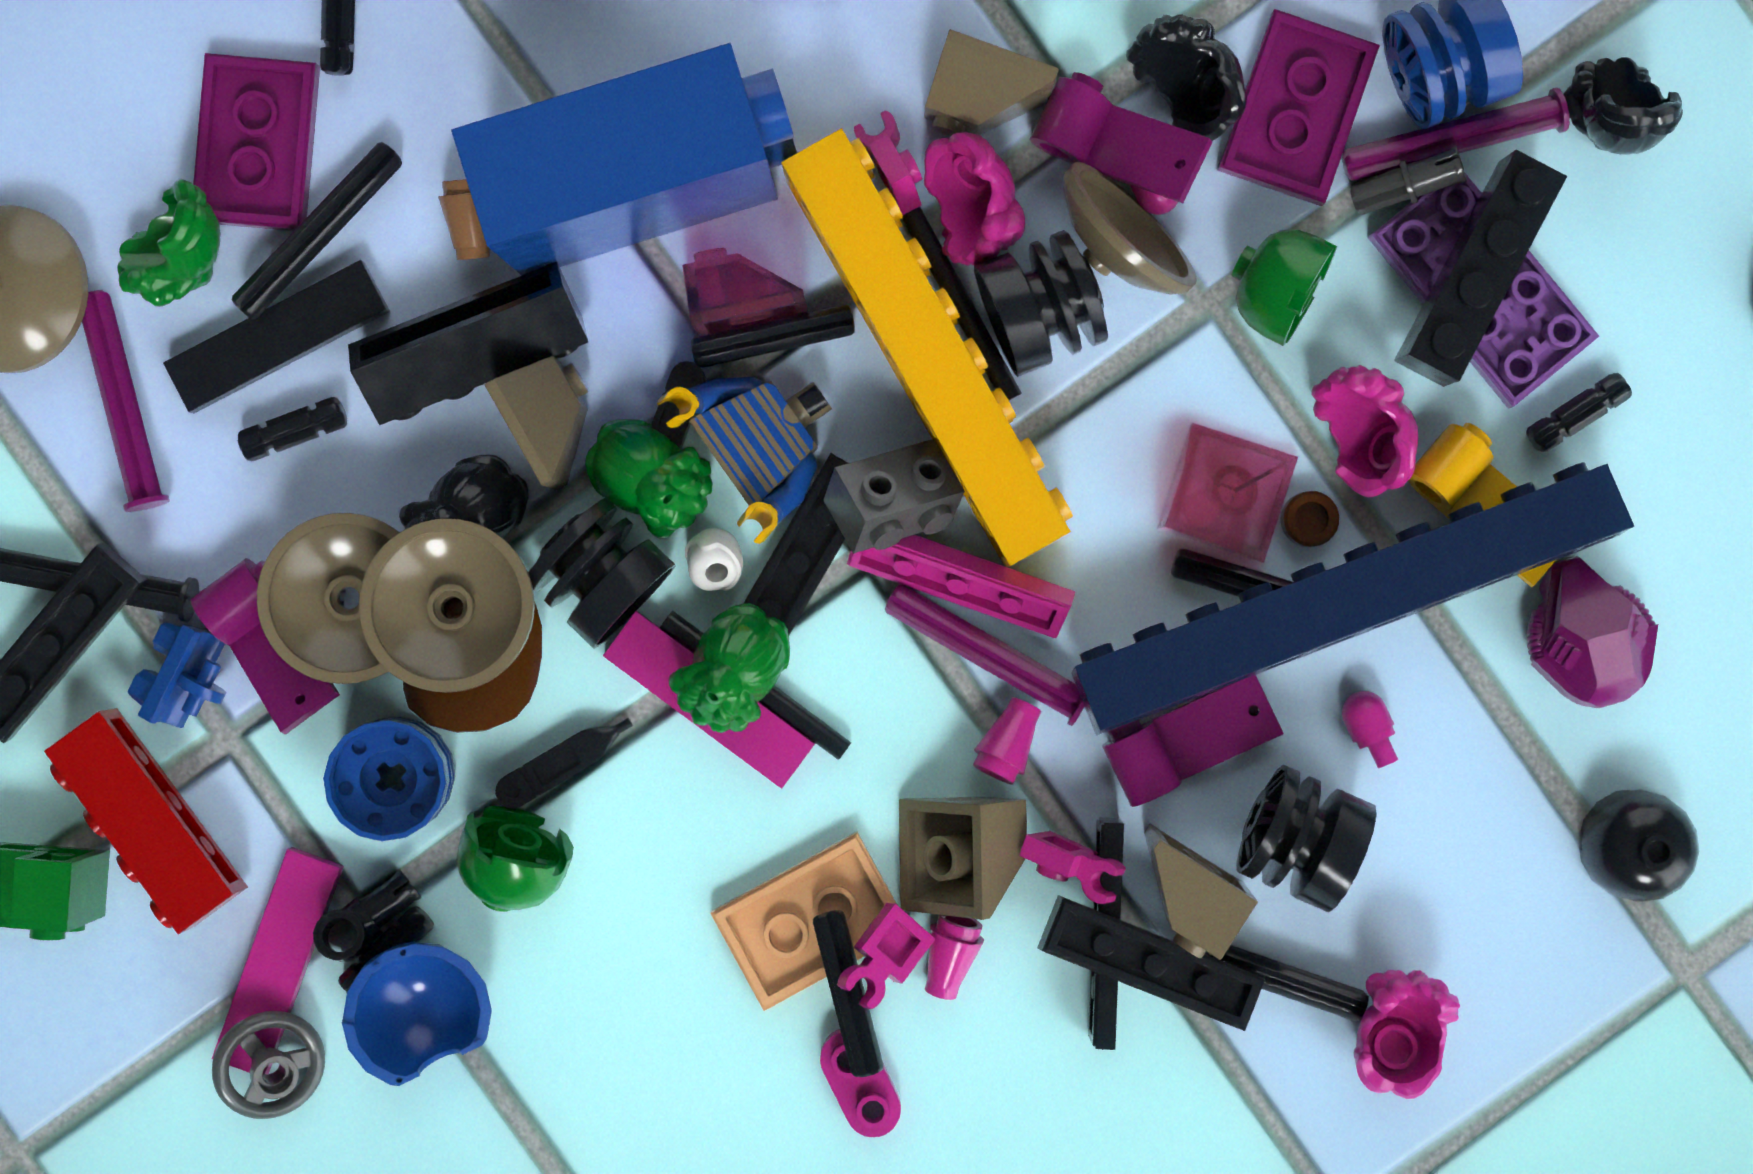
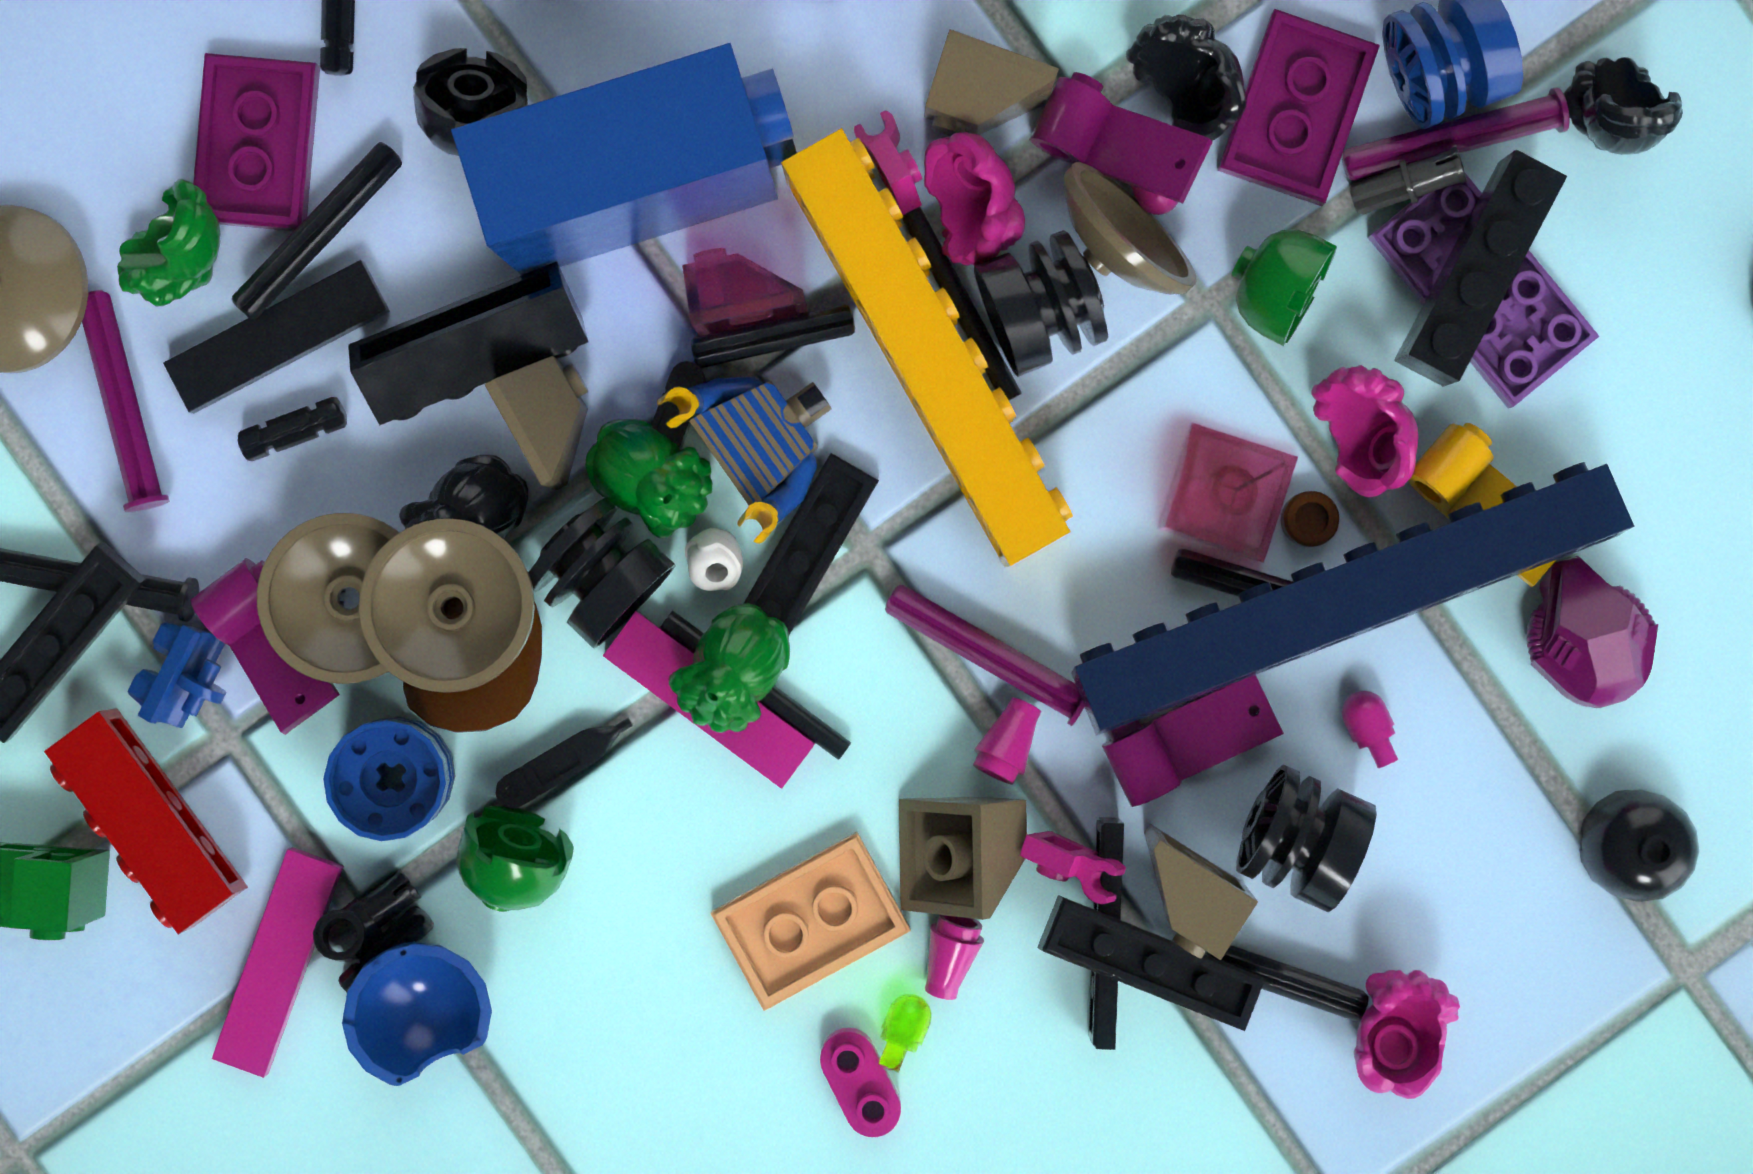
(278, 1084): dark grey piece -> none
(462, 221): medium nougat cone -> none
(463, 90): none -> black cylinder
(853, 1019): black axle -> none
(890, 949): dark pink plate -> none
(893, 496): dark grey brick -> none
(904, 1029): none -> clear neon green cylinder
(970, 582): dark pink tile -> none
(1579, 412): black axle -> none

